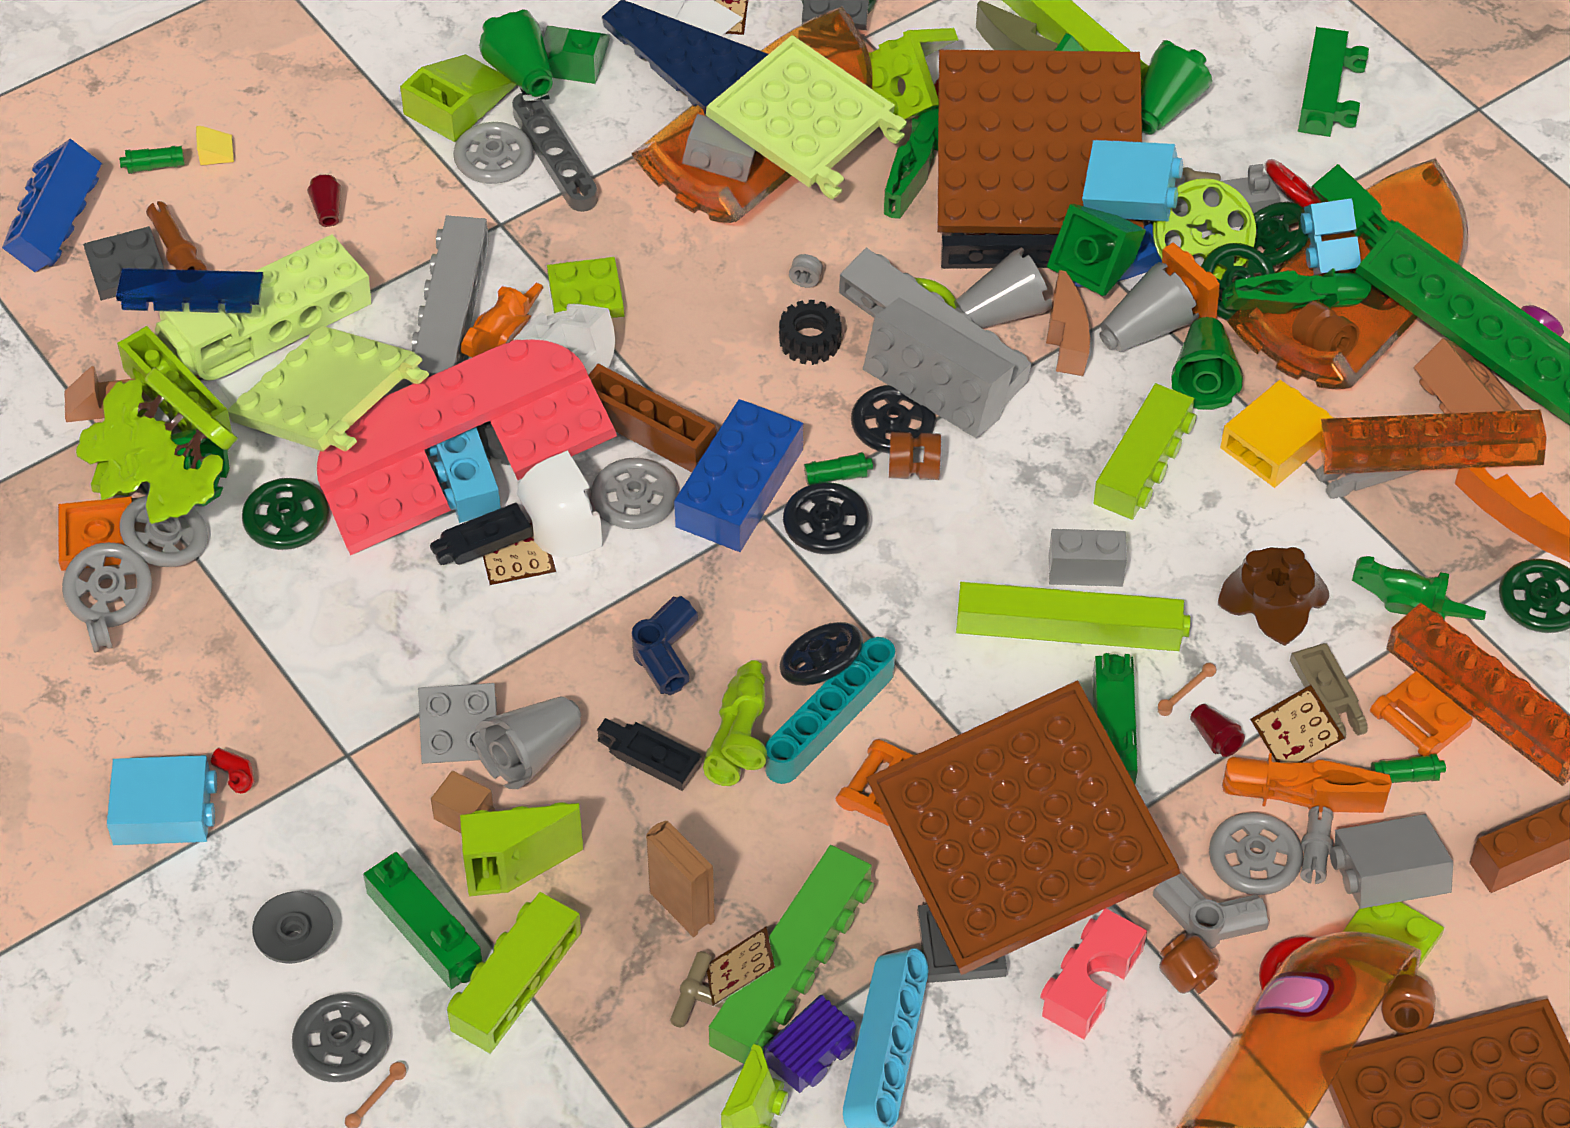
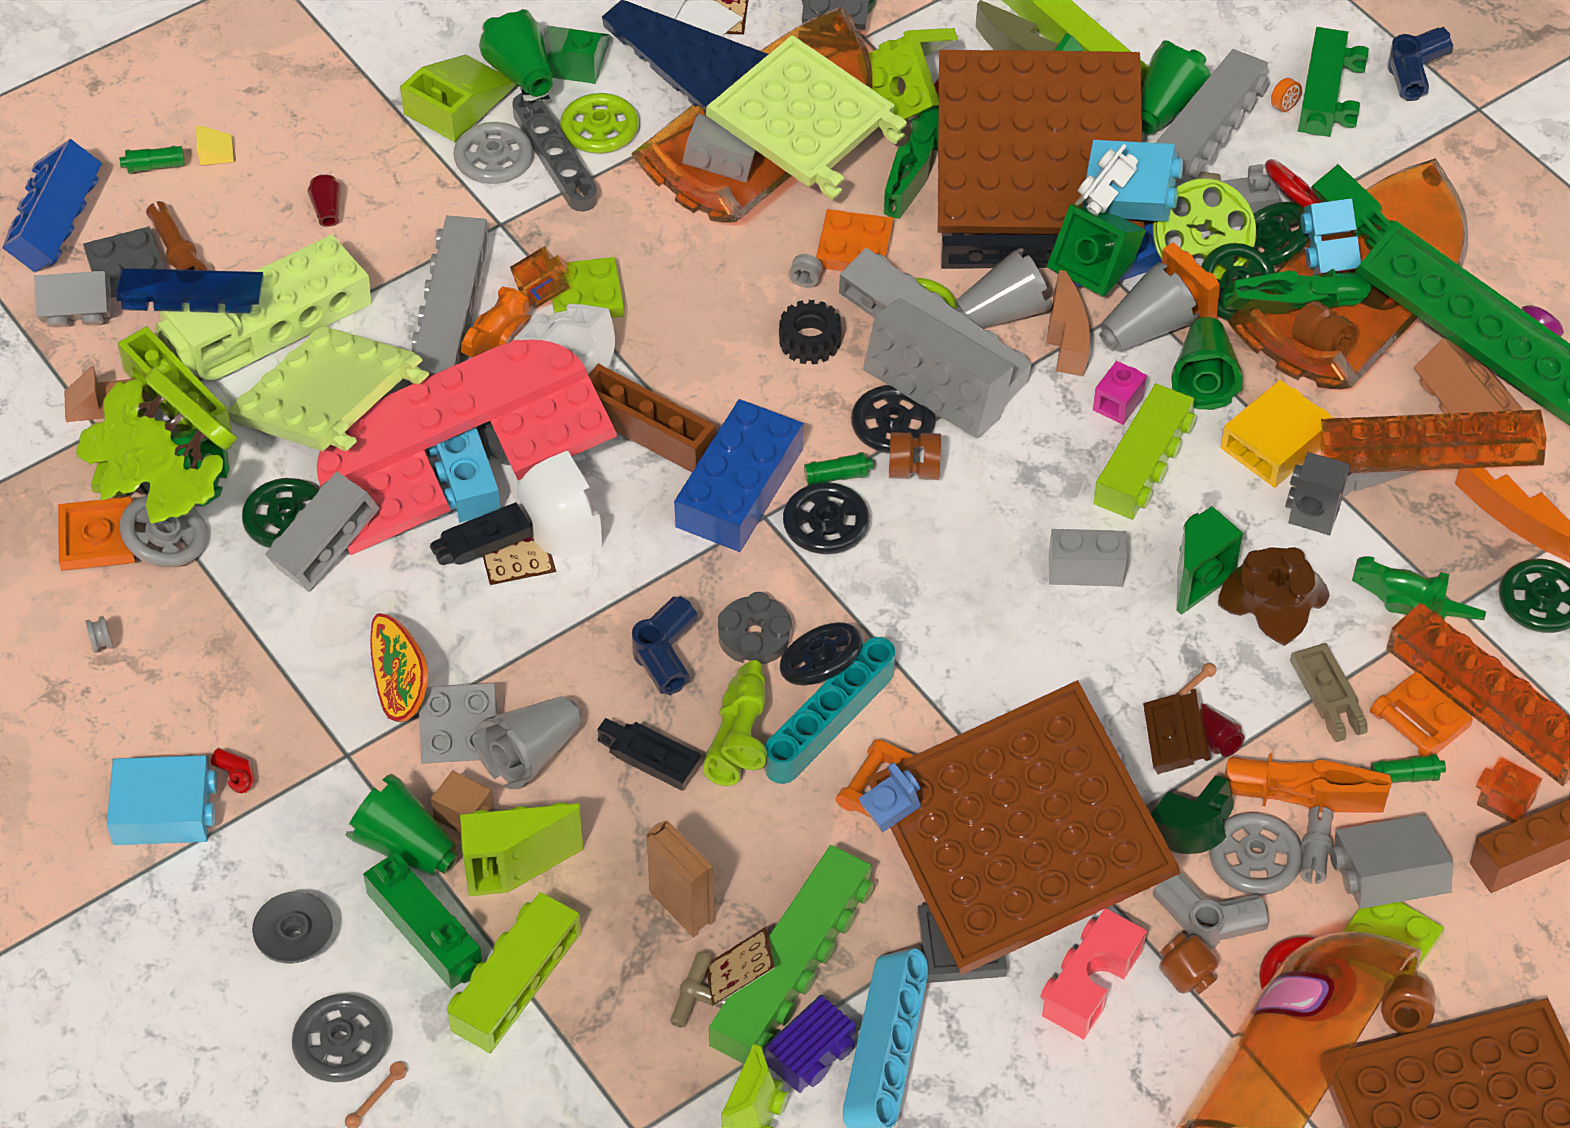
(73, 298): none -> light grey brick
(95, 557): light grey plate -> none
(322, 531): none -> light grey brick
(397, 668): none -> shield
(401, 824): none -> green cone
(540, 276): none -> clear orange brick
(599, 129): none -> lime plate
(649, 513): light grey plate -> none
(754, 611): none -> dark grey plate
(848, 234): none -> orange plate
(892, 798): none -> medium blue bracket
(1071, 616): lime brick -> none
(1114, 168): none -> white hinge
(1116, 705): green brick -> none
(1119, 392): none -> dark pink brick
(1176, 731): none -> reddish brown plate
(1196, 824): none -> dark green brick
(1206, 556): none -> green slope
(1216, 110): none -> light grey brick
(1286, 94): none -> orange tile
(1297, 727): tan sticker -> none
(1317, 493): none -> dark grey brick
(1408, 56): none -> dark blue piece
(1508, 790): none -> clear orange brick

